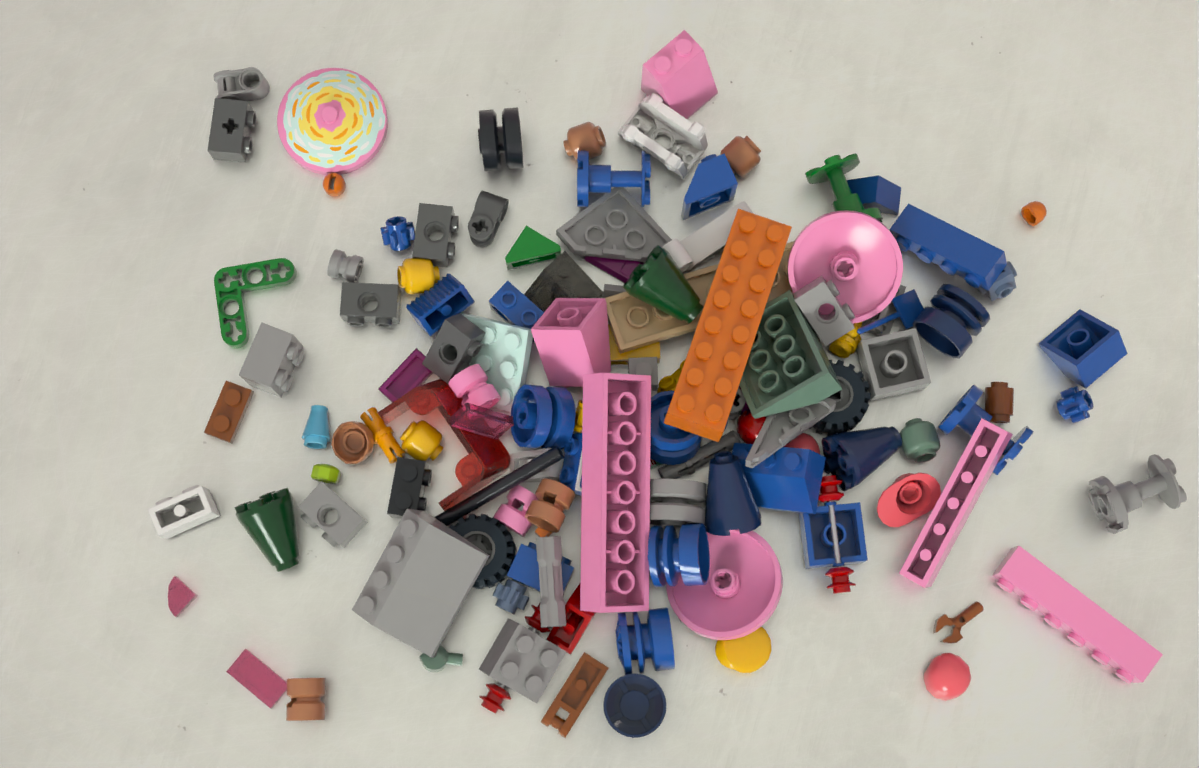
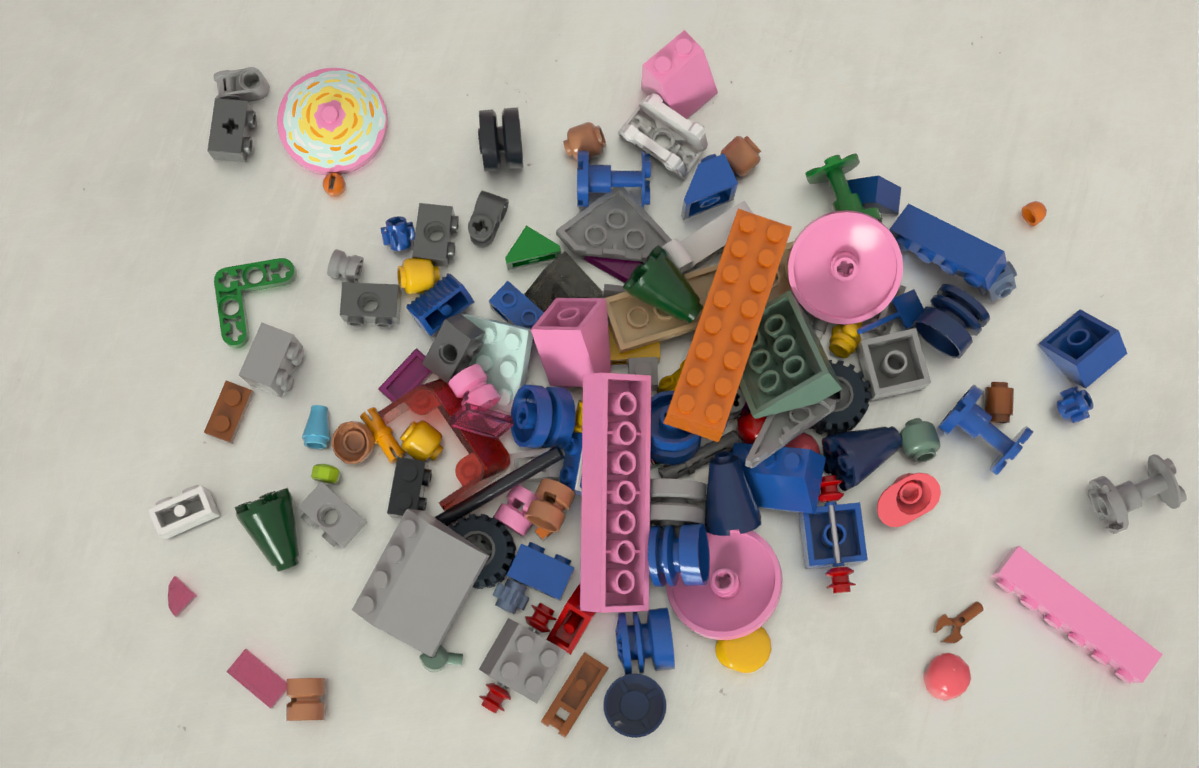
(551, 585): light grey axle -> none
(829, 326): light grey brick -> none
(955, 503): bright pink brick -> none

